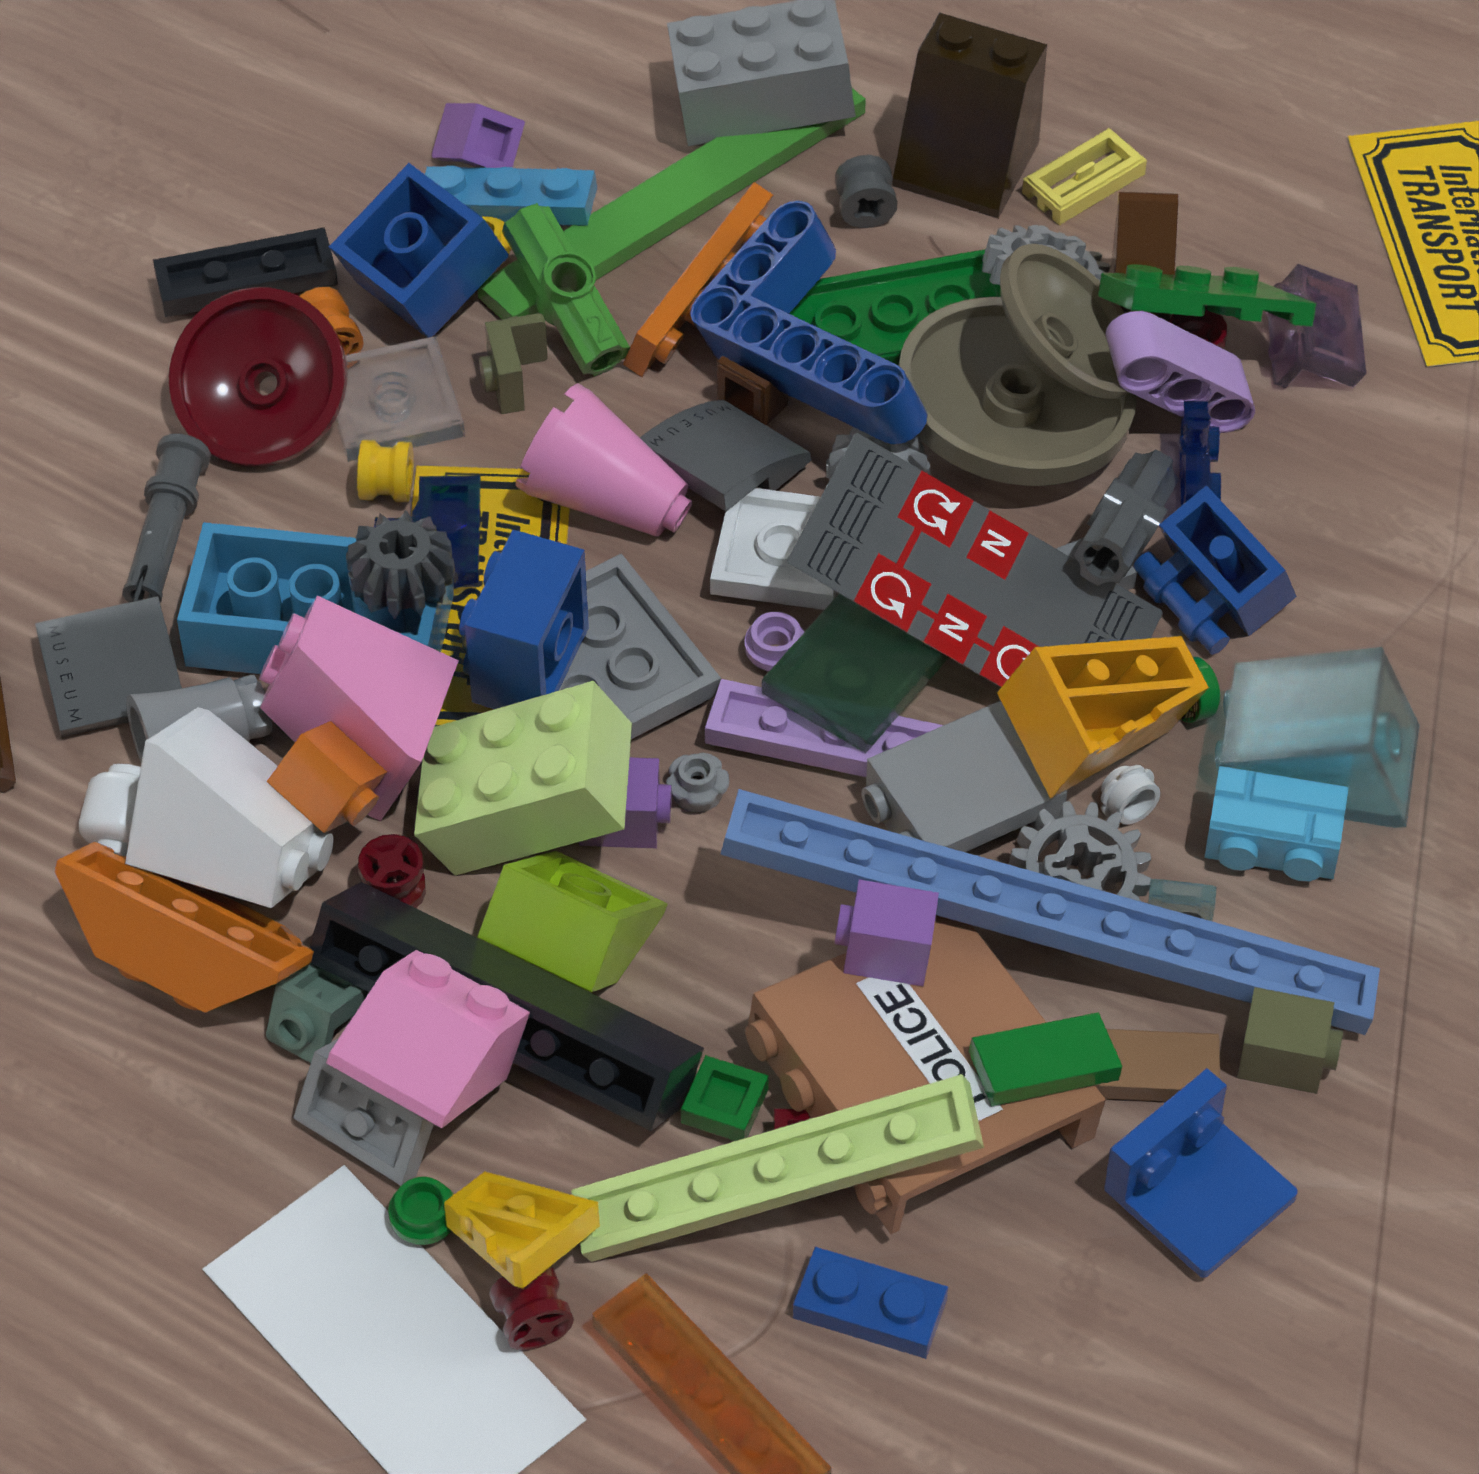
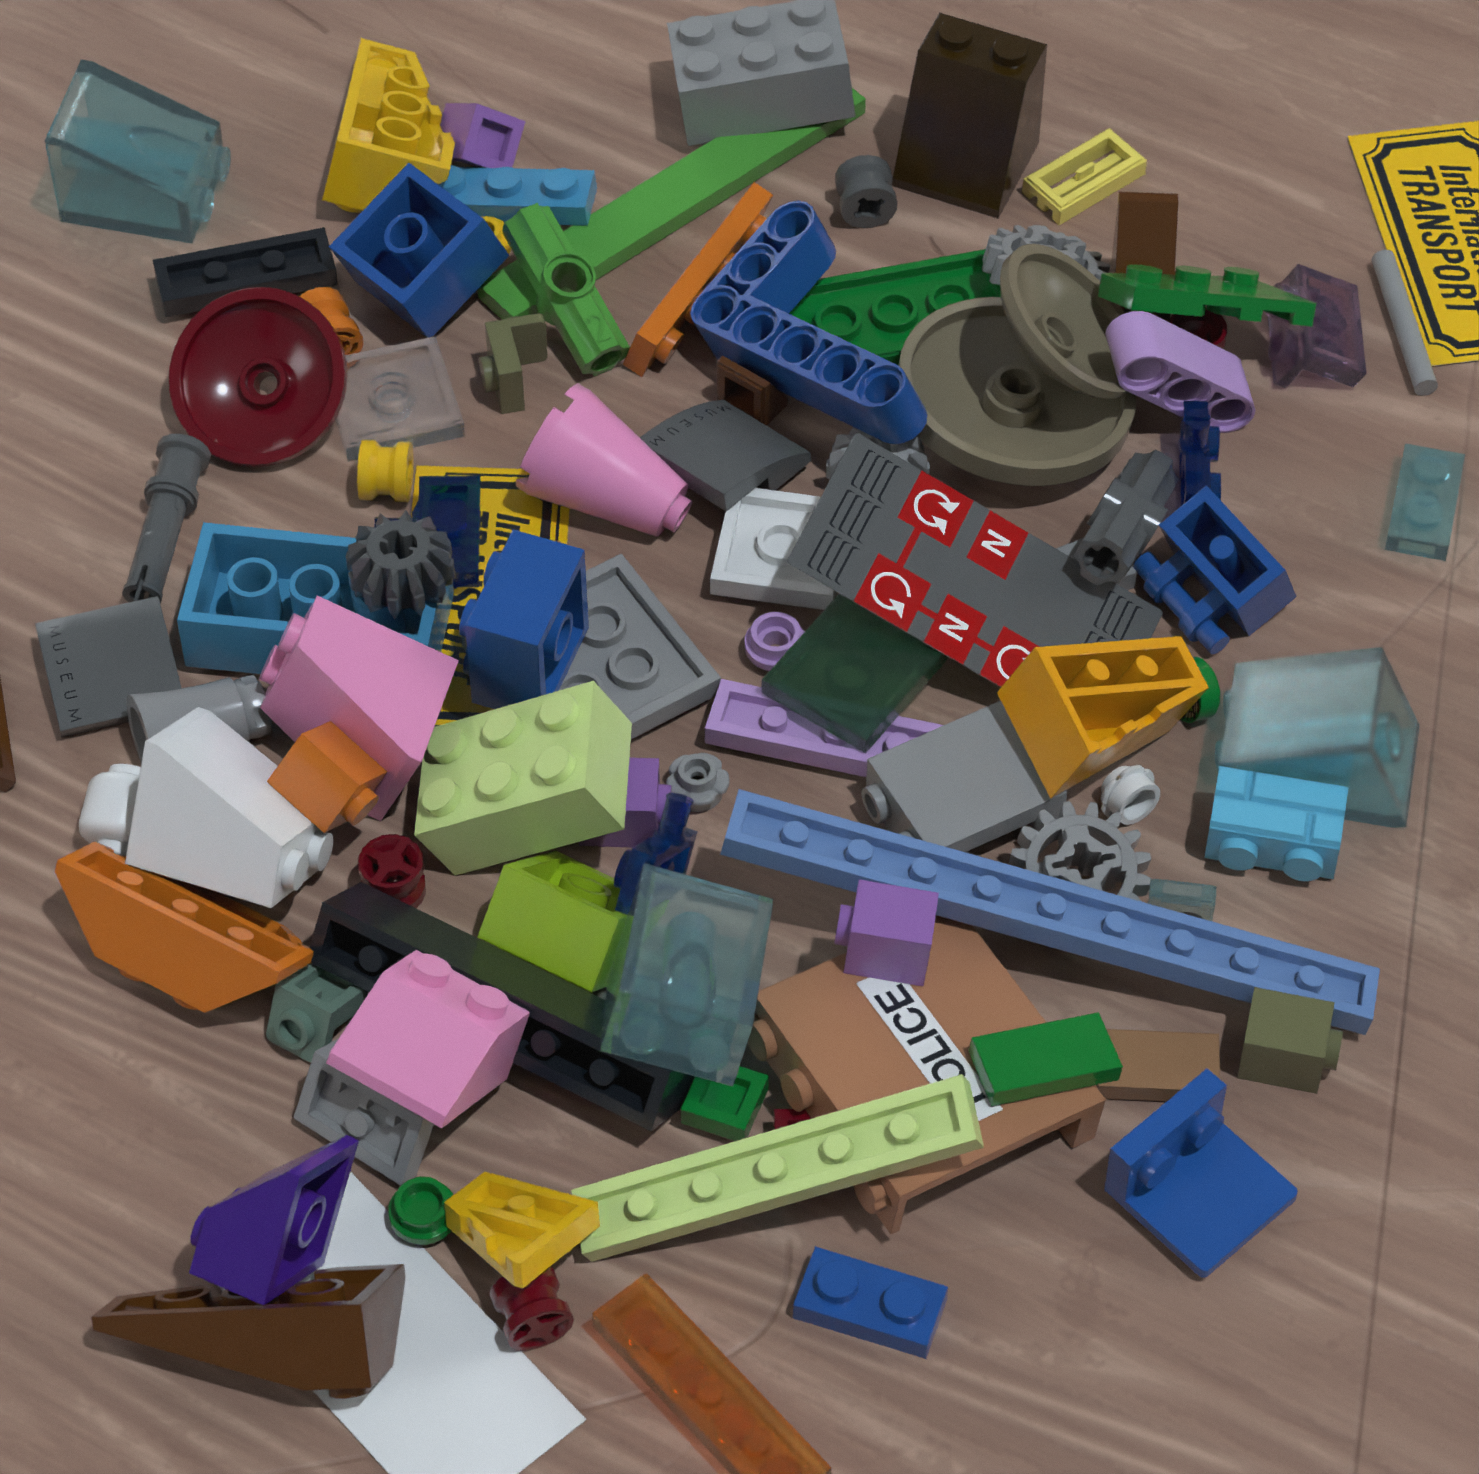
(133, 158): none -> clear light blue slope
(274, 1226): none -> dark purple slope
(311, 1337): none -> reddish brown wedge
(385, 128): none -> yellow wedge
(666, 849): none -> clear blue plate
(686, 975): none -> clear light blue slope
(1404, 323): none -> light grey bar
(1425, 502): none -> clear light blue plate

